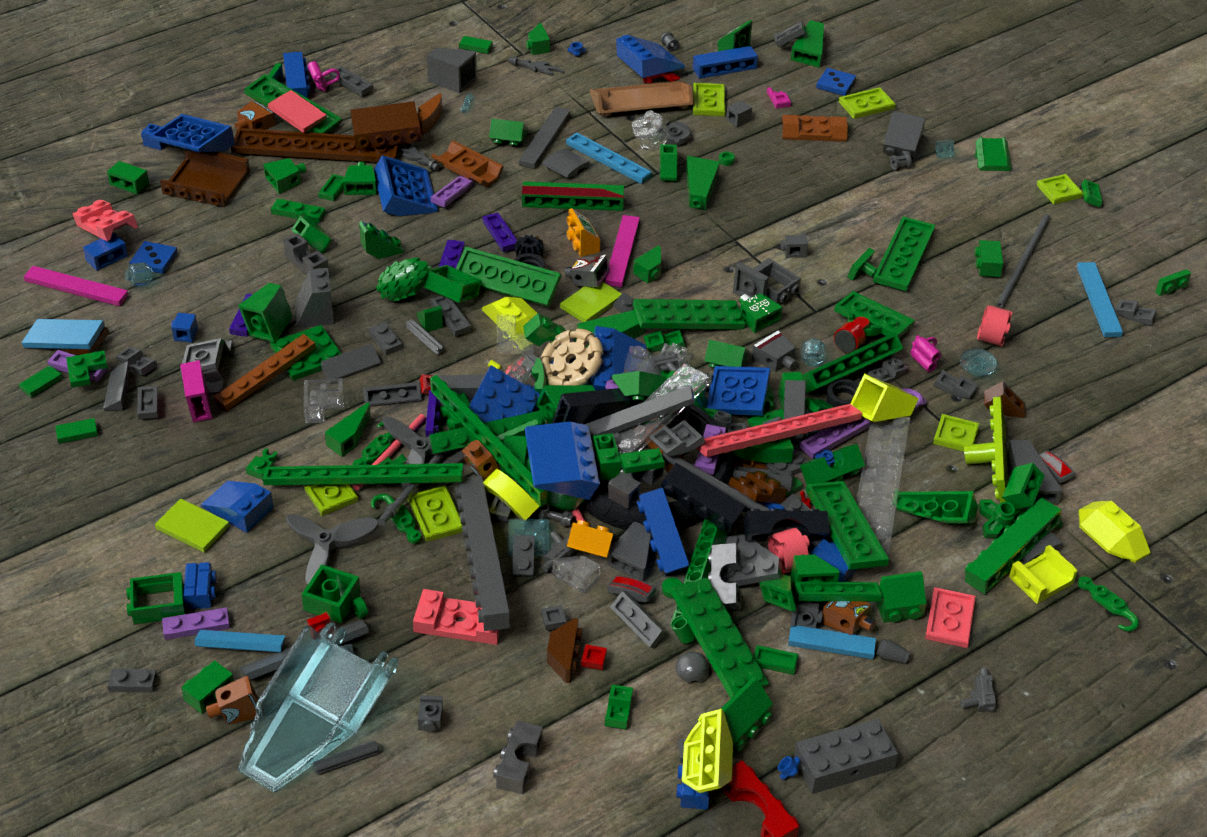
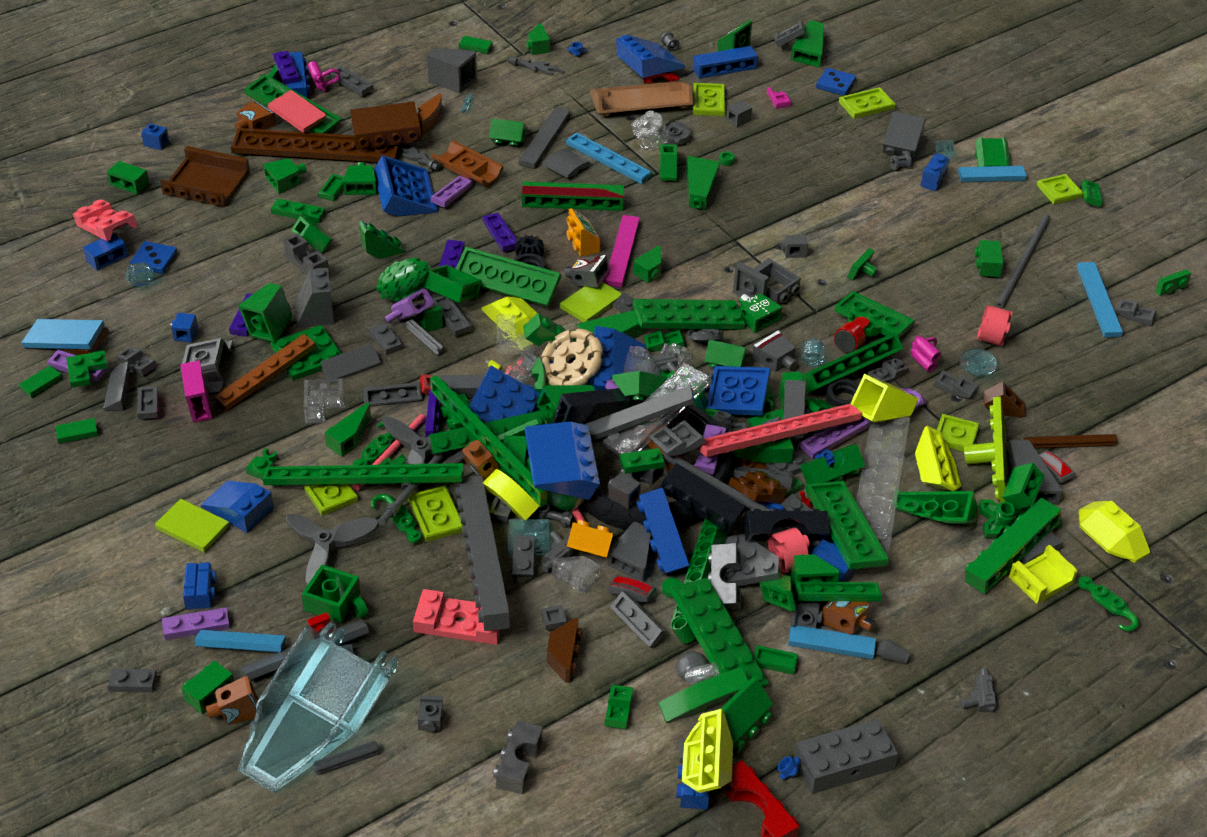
(76, 285): dark pink tile -> none
(151, 585): green window -> none
(195, 134): blue slope -> none
(286, 67): none -> dark purple plate
(404, 308): none -> medium lavender piece
(594, 657): red plate -> none
(606, 456): green slope -> none
(701, 673): none -> clear cone
(703, 694): none -> green slope
(706, 334): none -> dark grey plate
(814, 128): dark orange piece -> none
(902, 597): green slope -> none
(904, 253): green plate -> none
(935, 172): none -> blue brick
(936, 461): none -> neon yellow wedge
(950, 617): coral tile -> none
(994, 173): none -> dark azure tile
(1073, 440): none -> reddish brown axle

